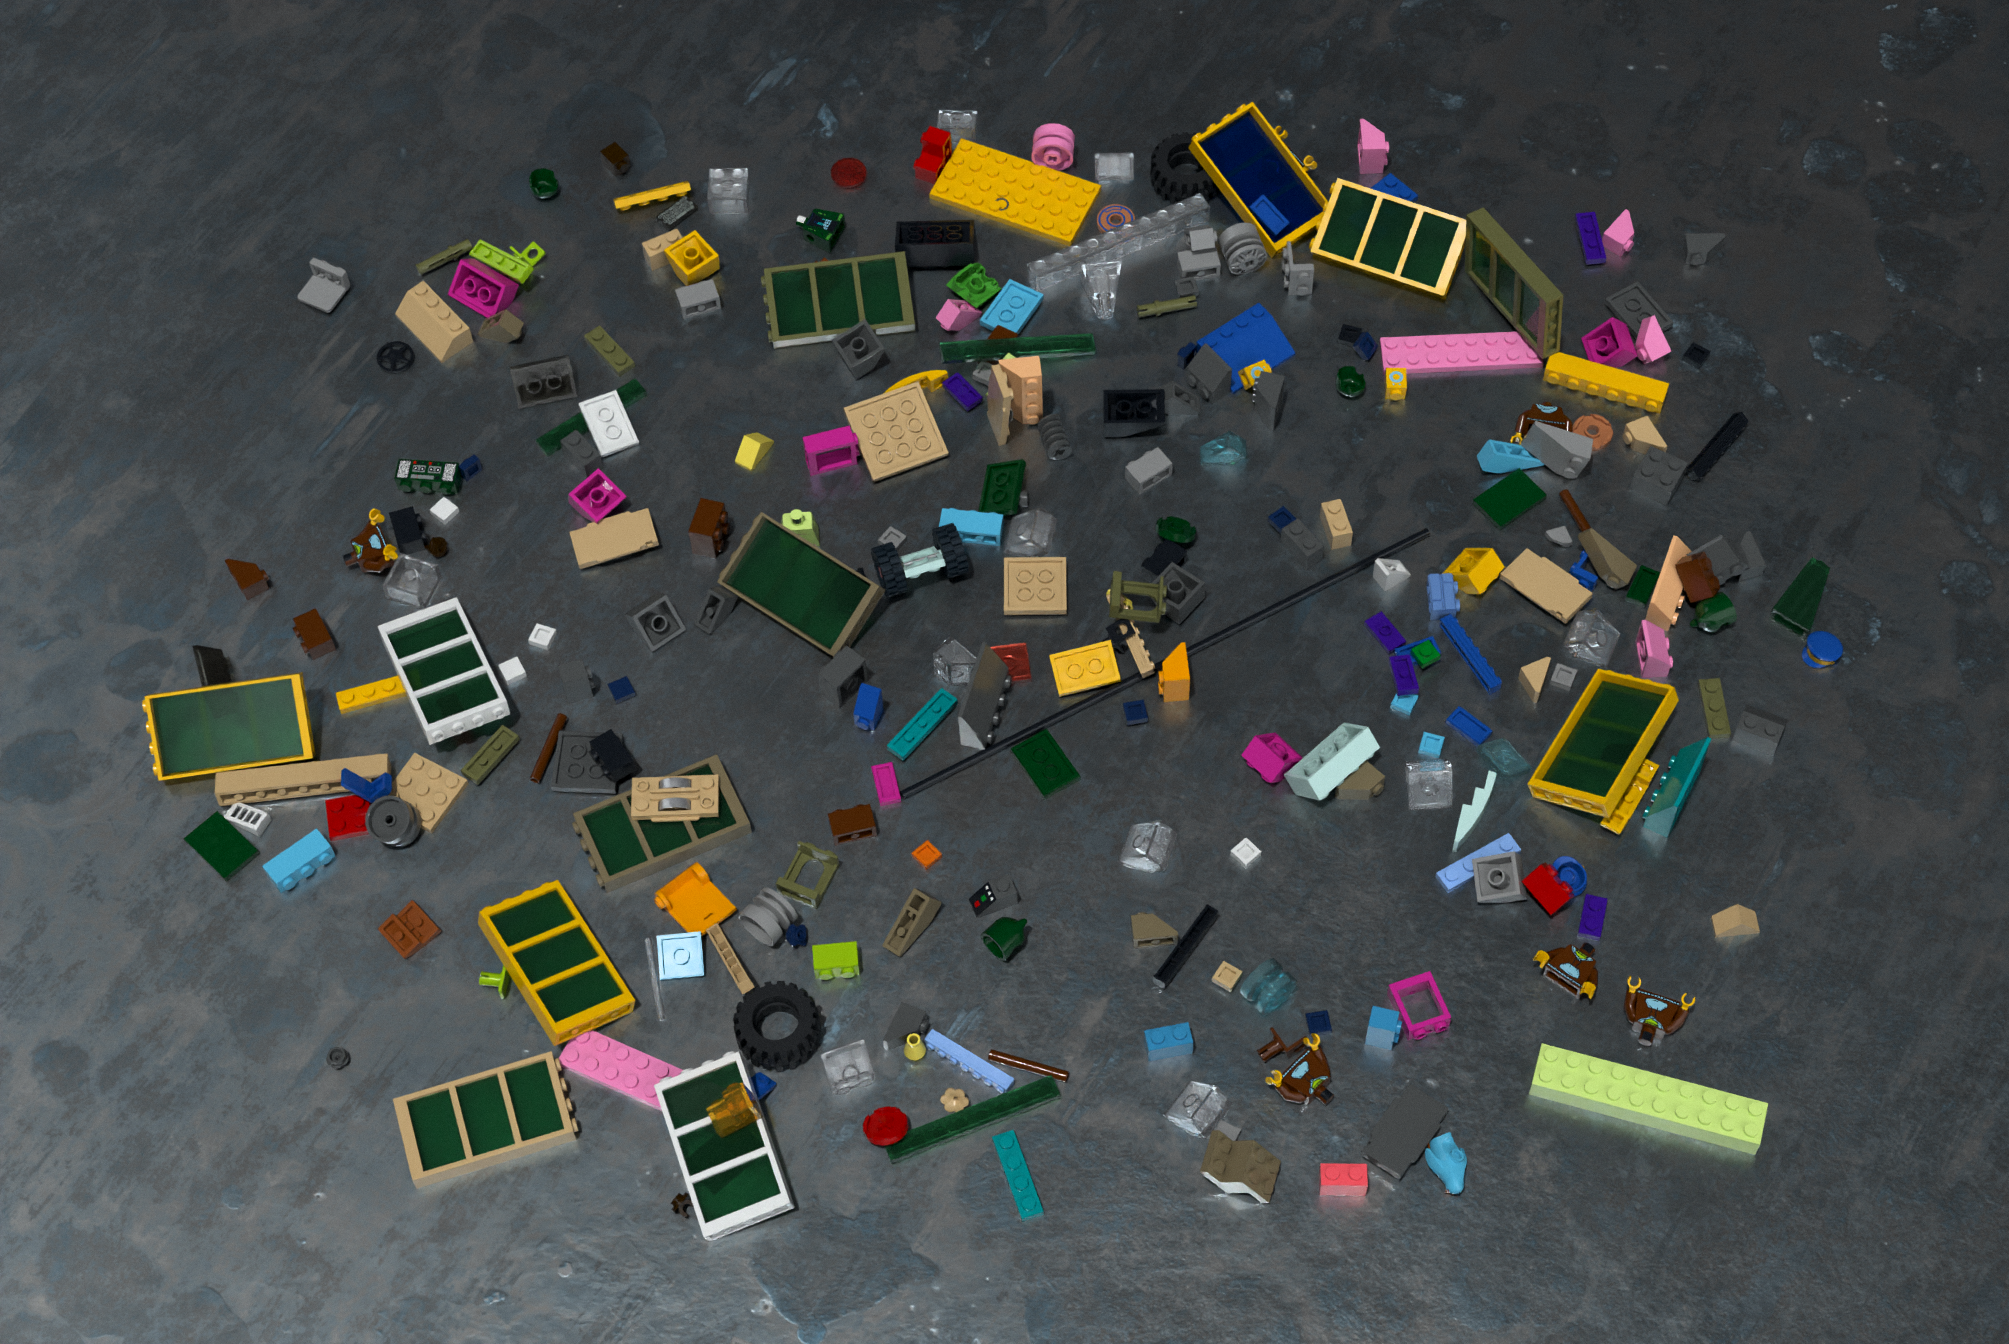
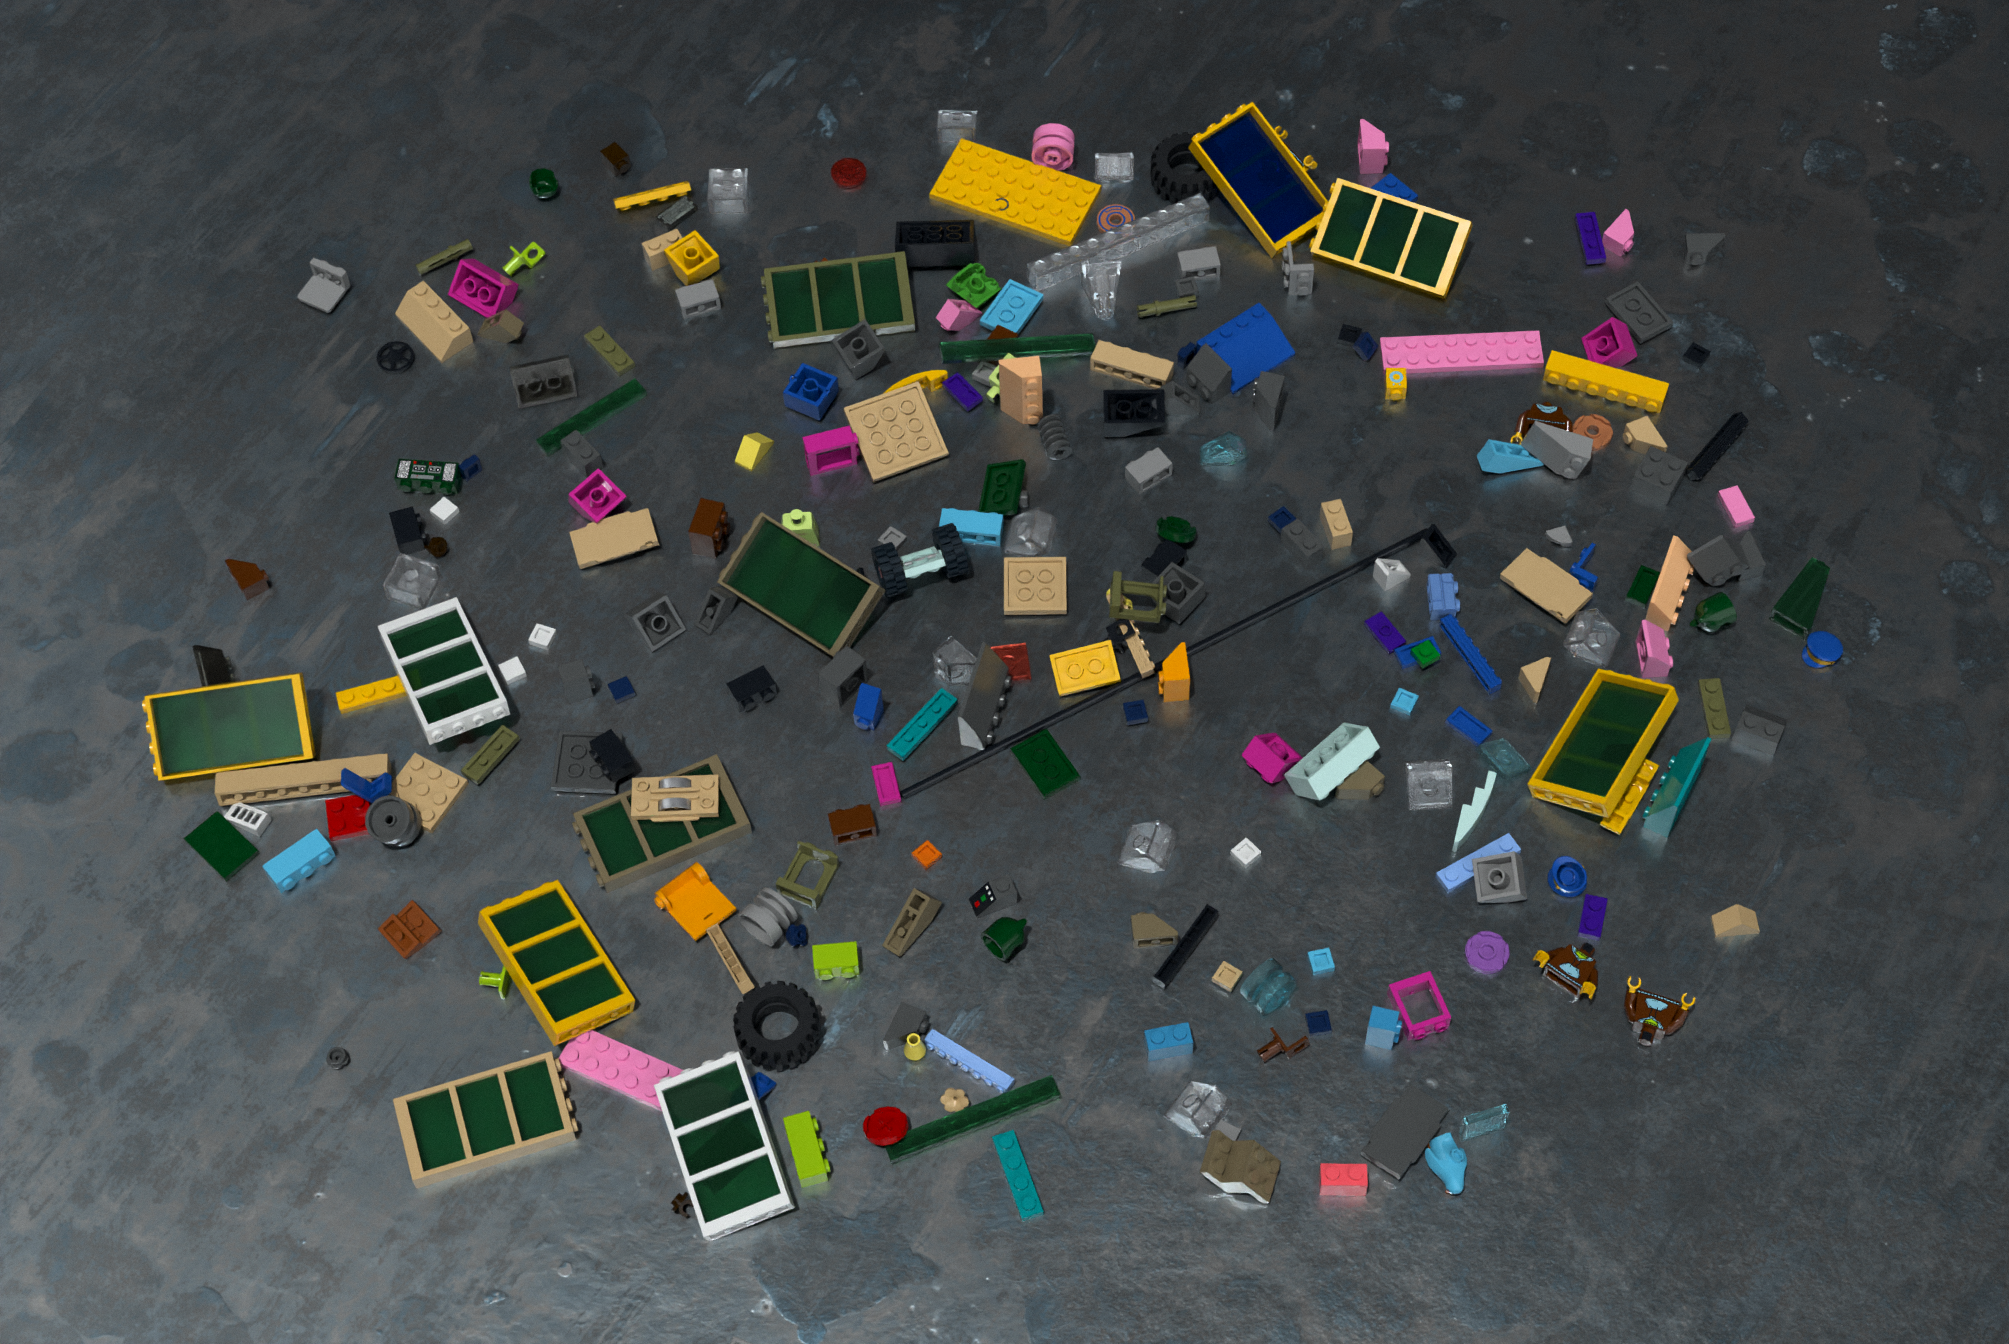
(313, 633): reddish brown brick -> none
(371, 547): torso -> none
(501, 261): lime tile -> none
(548, 748): reddish brown piece -> none
(608, 423): white tile -> none
(655, 981): clear piece -> none
(680, 955): tile -> none
(735, 1110): clear yellow brick -> none
(751, 689): none -> black brick
(806, 1149): none -> lime brick
(810, 391): none -> blue brick
(822, 228): dark green torso -> none
(848, 1068): clear slope -> none
(934, 154): red brick -> none
(999, 404): tan piece -> none
(1028, 1065): reddish brown piece -> none
(1131, 365): none -> tan brick
(1200, 237): light grey brick -> none
(1242, 248): light grey wheel -> none
(1251, 372): yellow brick -> none
(1268, 215): blue tile -> none
(1305, 1076): reddish brown torso -> none
(1321, 961): none -> medium azure tile
(1349, 381): dark green hair -> none
(1403, 675): dark purple plate -> none
(1431, 745): medium azure tile -> none
(1436, 547): none -> black slope
(1475, 569): yellow slope -> none
(1483, 1122): none -> clear light blue tile
(1486, 952): none -> medium lavender tile
(1509, 499): dark green tile -> none
(1513, 283): olive window -> none
(1548, 887): red brick -> none
(1563, 677): light grey tile -> none
(1574, 510): reddish brown piece -> none
(1608, 560): dark tan slope -> none
(1649, 1099): yellowish green brick -> none
(1651, 341): bright pink slope -> none
(1698, 576): reddish brown brick -> none
(1736, 506): none -> bright pink tile

